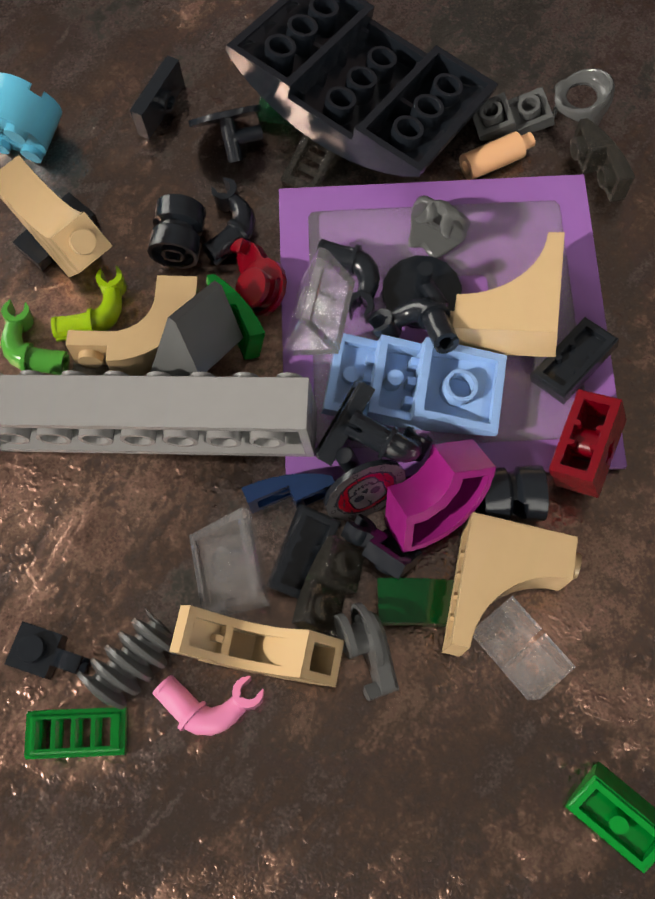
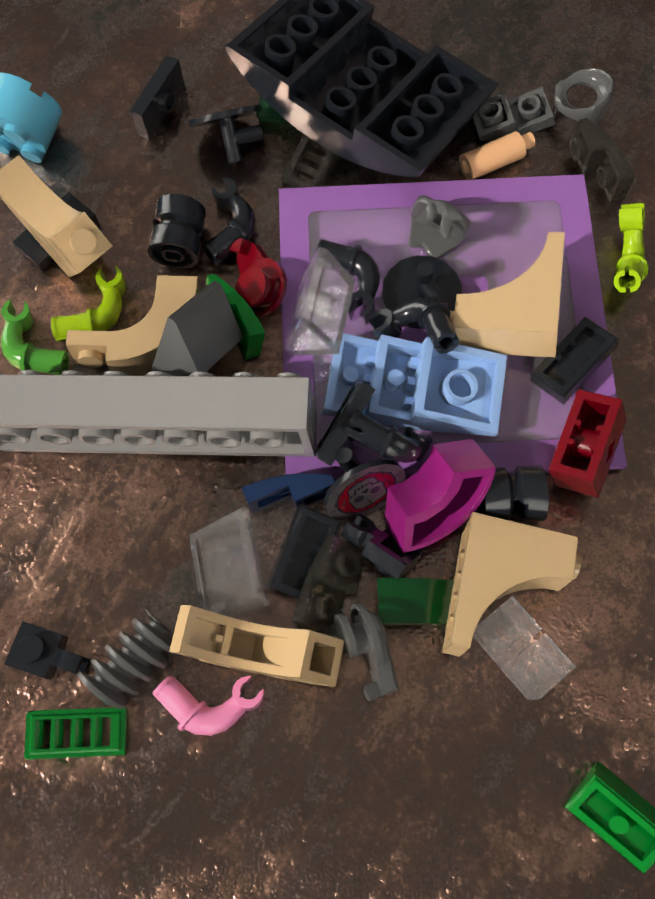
(632, 265): none -> lime piece

